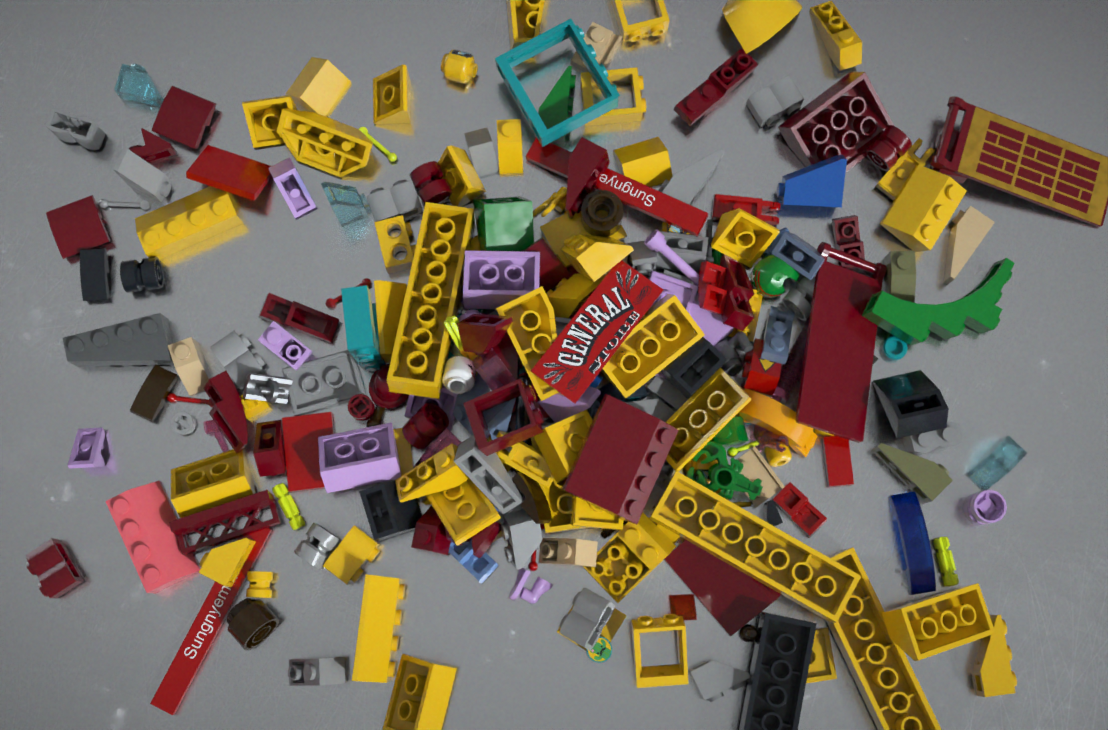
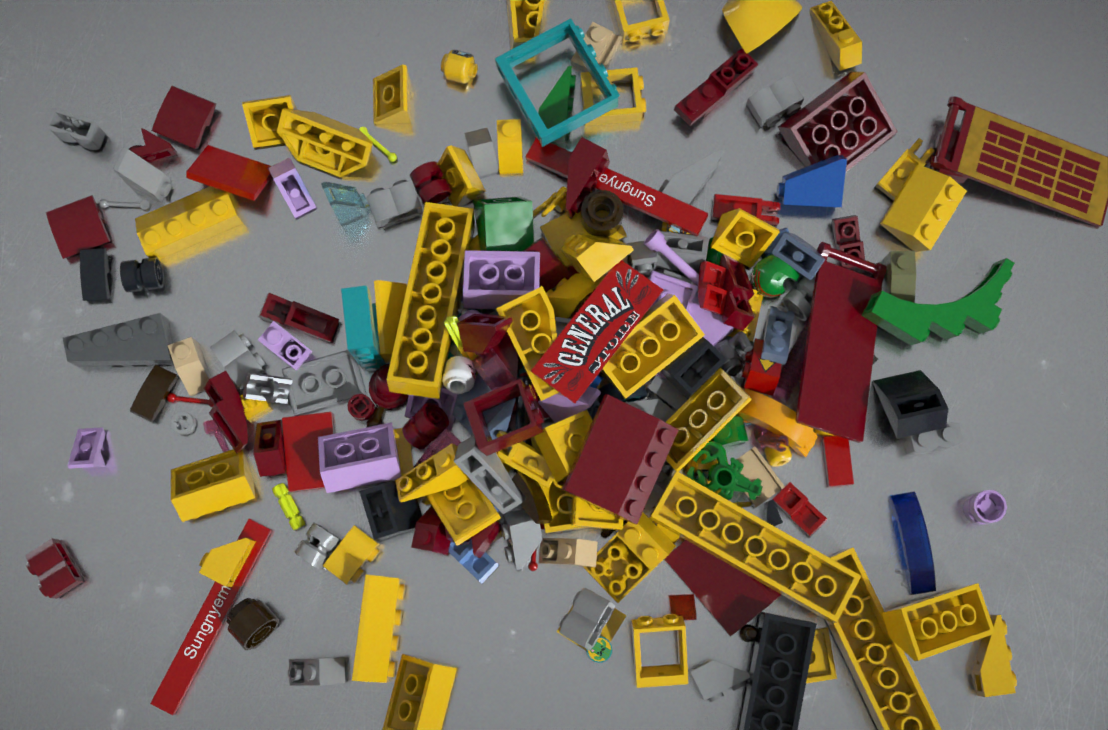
(137, 86): clear light blue slope -> none
(144, 525): coral slope -> none
(223, 513): dark red fence -> none
(259, 584): yellow wheel -> none
(319, 86): yellow slope -> none
(331, 303): red hinge -> none
(392, 245): yellow brick -> none
(531, 596): lavender piece -> none
(645, 162): yellow slope -> none
(709, 258): dark grey hinge -> none
(733, 451): neon yellow hinge -> none
(886, 150): dark red wheel -> none
(894, 348): teal tile -> none
(917, 472): olive slope -> none
(946, 561): neon yellow axle -> none
(964, 238): tan slope -> none
(996, 462): clear light blue slope -> none

